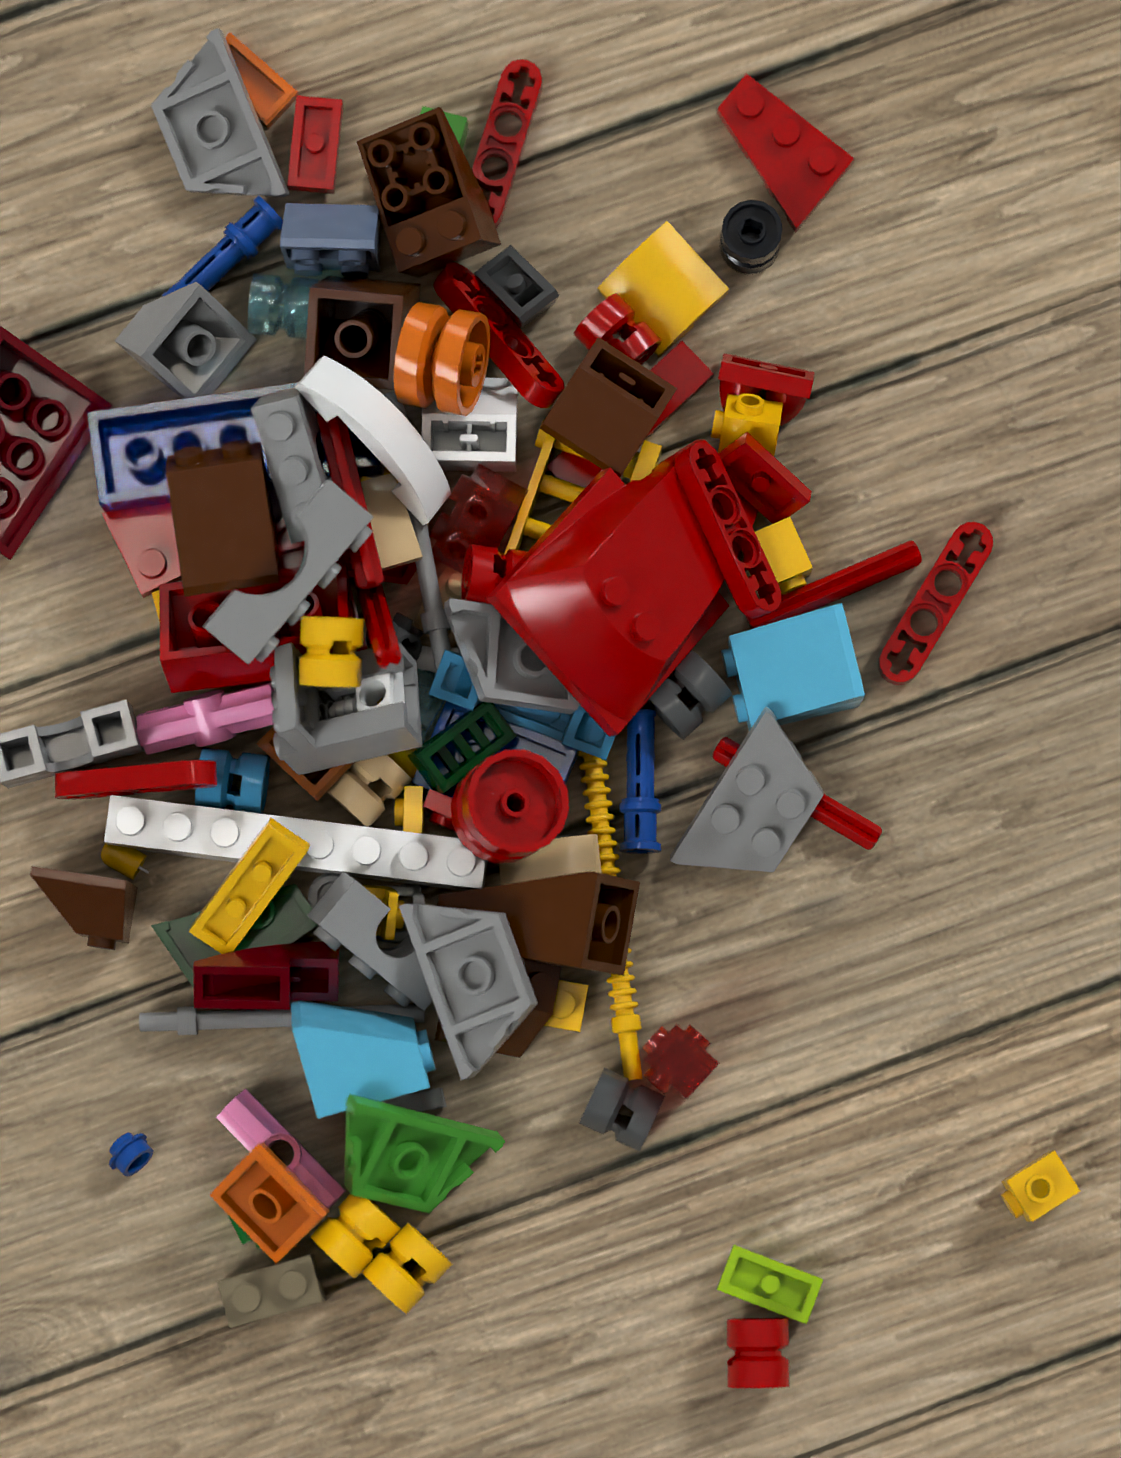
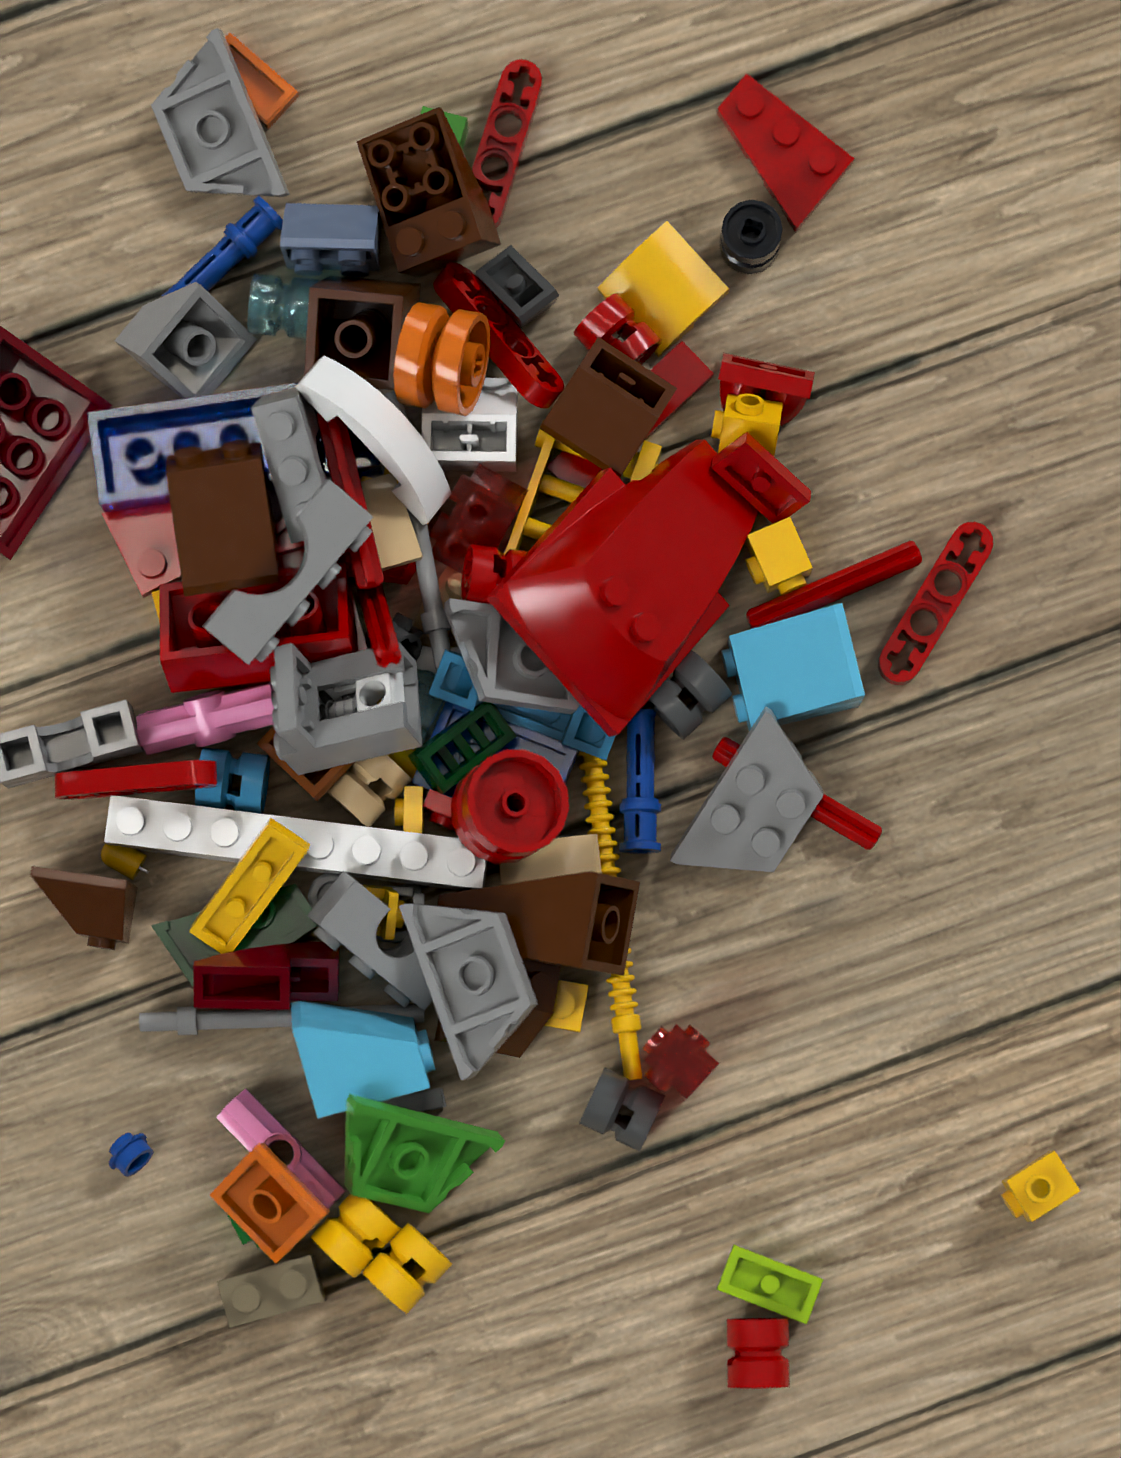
(315, 144): red plate -> none
(331, 669): yellow wheel -> none
(722, 532): red beam -> none

